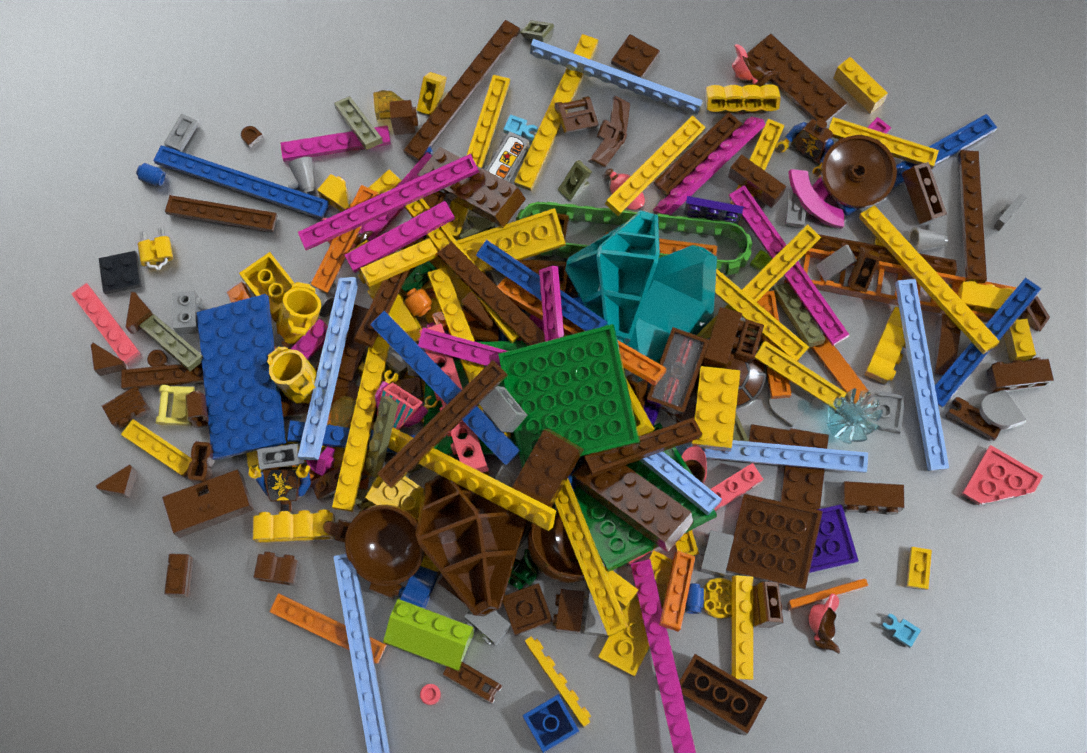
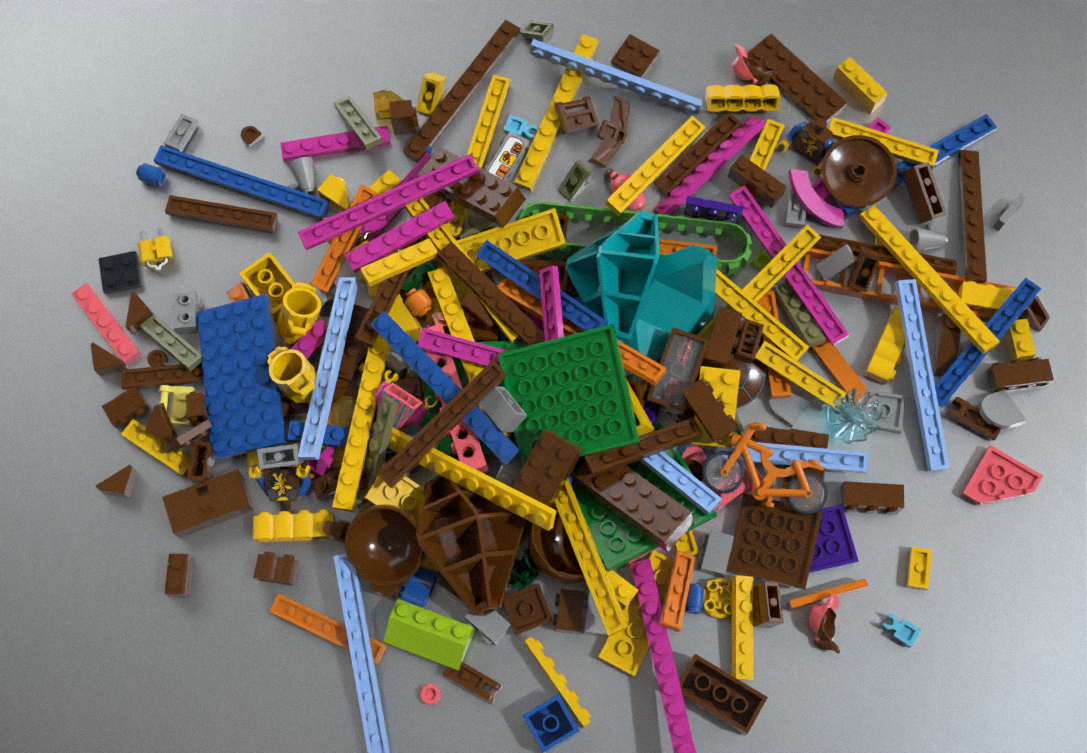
(160, 424): none -> reddish brown slope
(188, 438): none -> reddish brown plate
(709, 410): none -> reddish brown brick
(725, 472): none -> piece

